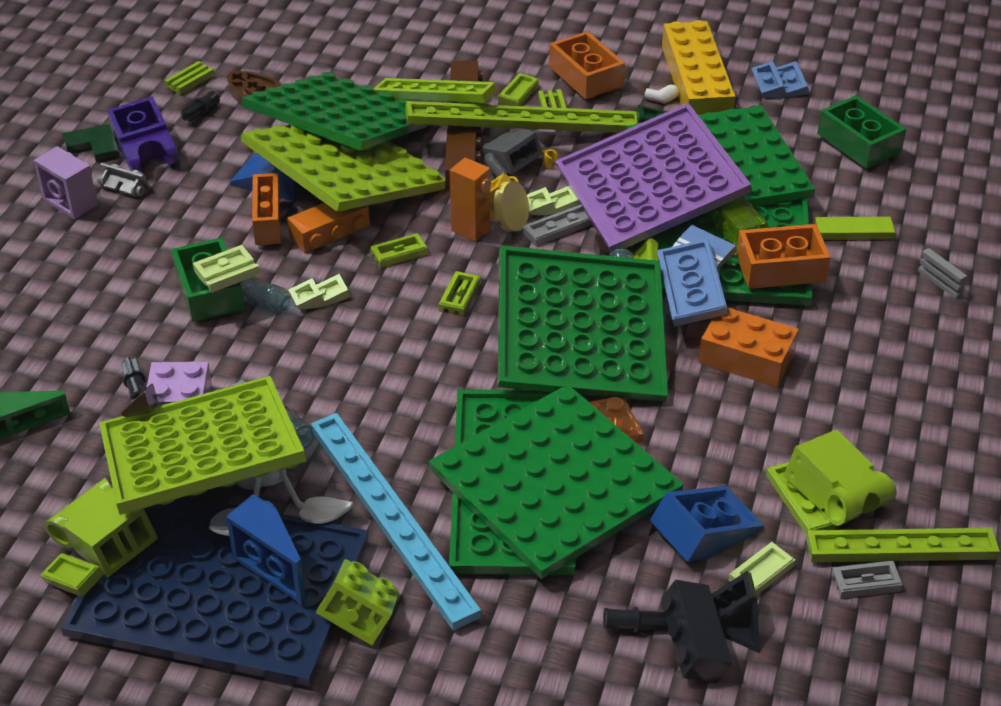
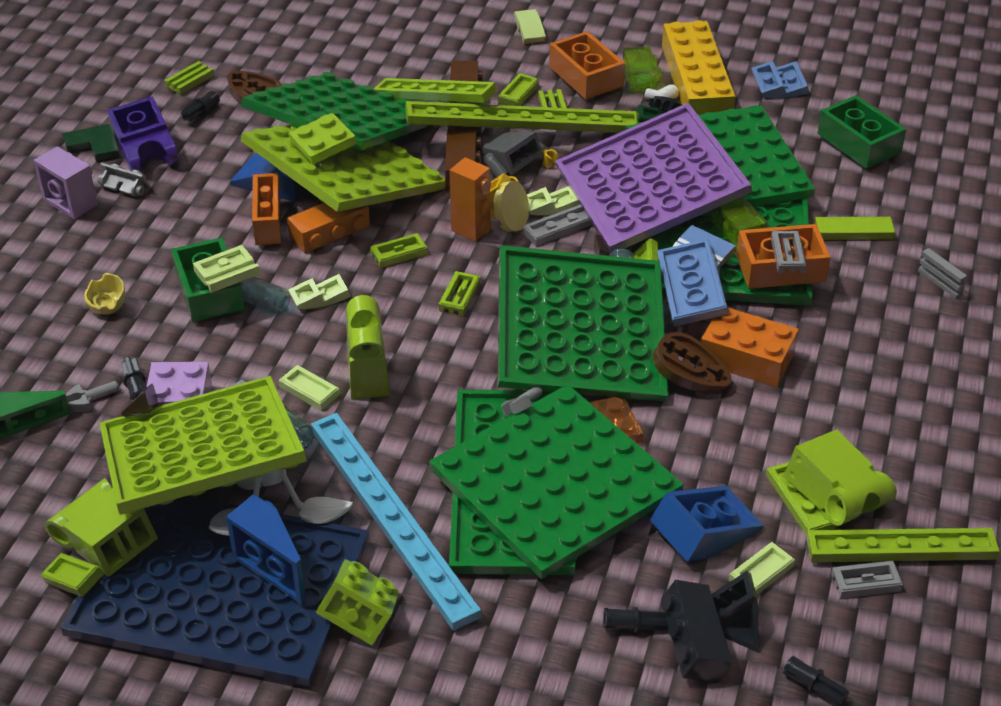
(80, 400): none -> light grey bar
(105, 295): none -> light yellow hair
(309, 387): none -> yellowish green tile
(322, 138): none -> lime plate
(366, 349): none -> lime piece
(522, 402): none -> light grey bar
(530, 26): none -> yellowish green slope
(641, 68): none -> clear neon green brick
(664, 103): none -> black gear
(706, 363): none -> reddish brown piece
(789, 263): none -> light grey tile
(815, 680): none -> black axle

